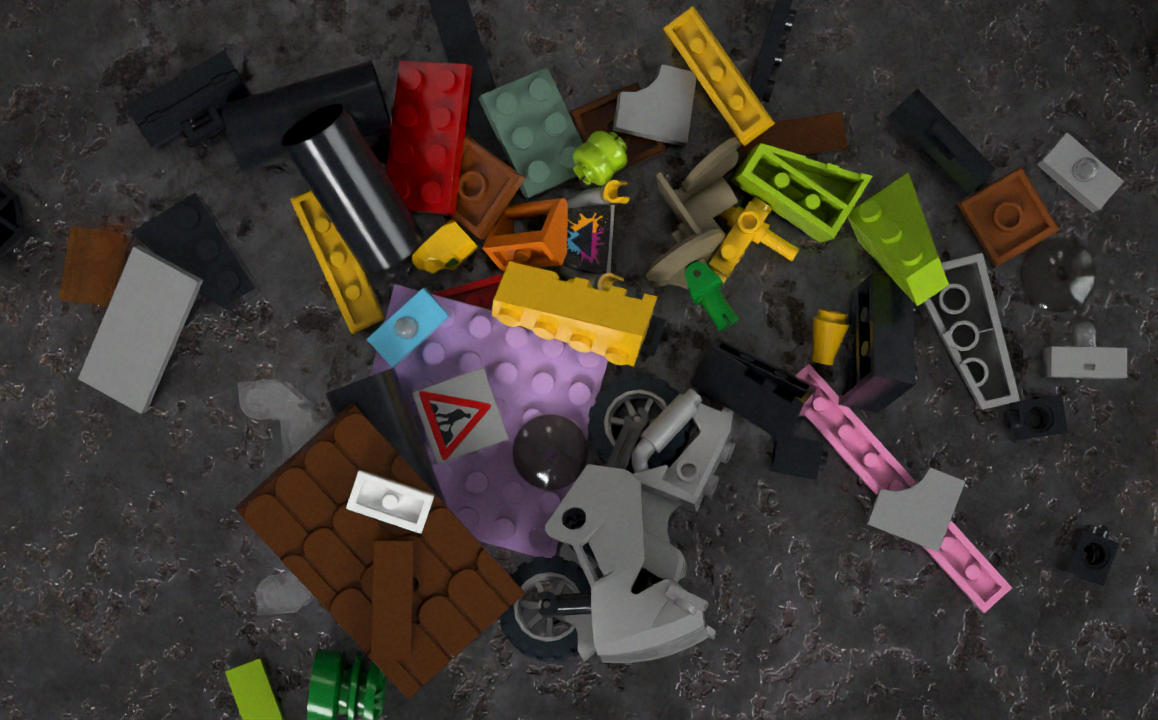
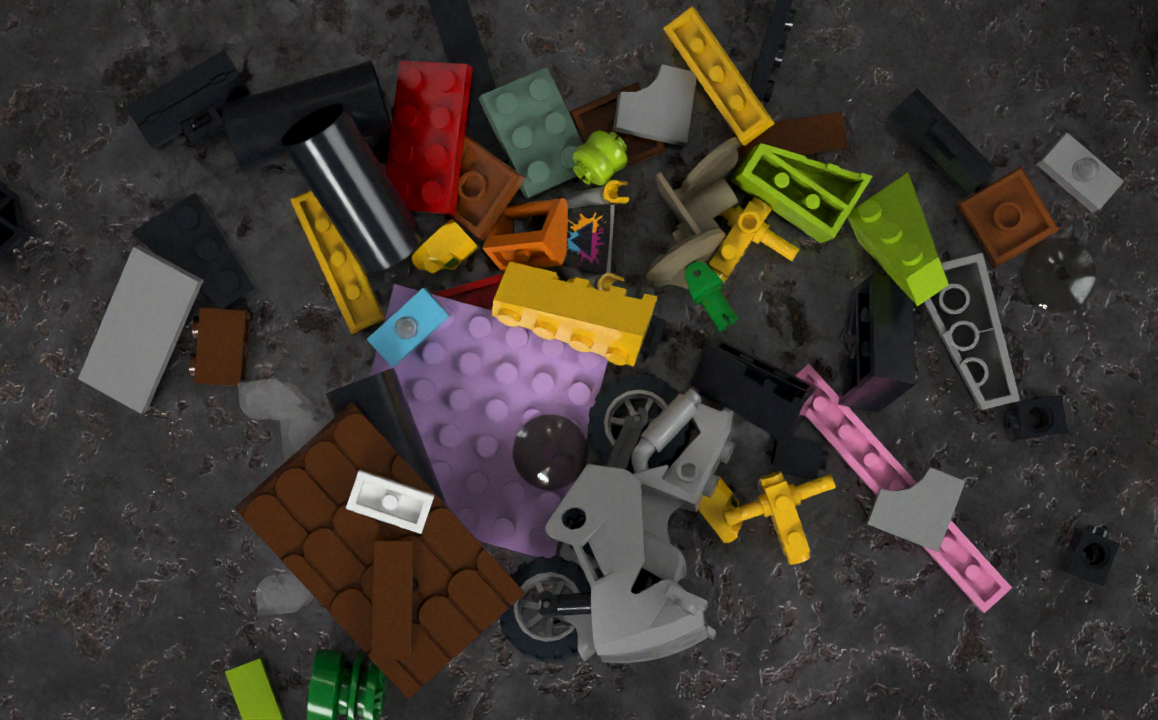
(92, 266): clear orange plate -> none
(220, 347): none -> reddish brown brick
(460, 415): light grey piece -> none
(713, 508): none -> yellow rock
(781, 502): none -> yellow piece
(828, 334): yellow cone -> none
(1084, 358): light grey piece -> none

